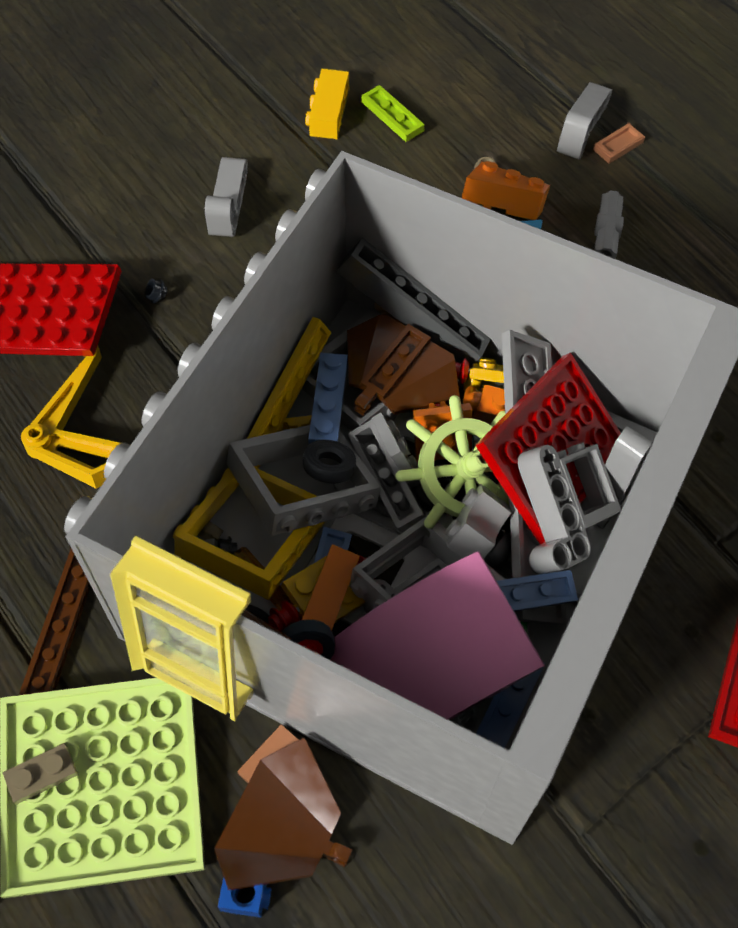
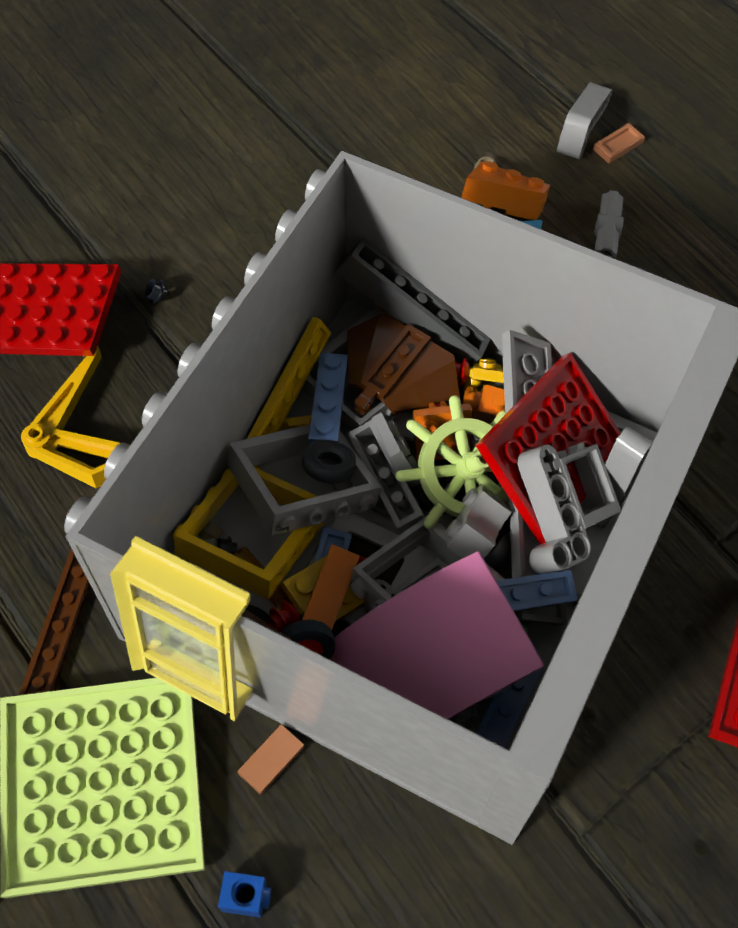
(40, 773): dark tan plate -> none
(224, 206): light grey beam -> none
(281, 822): reddish brown panel -> none
(328, 103): yellow brick -> none
(392, 113): lime plate -> none

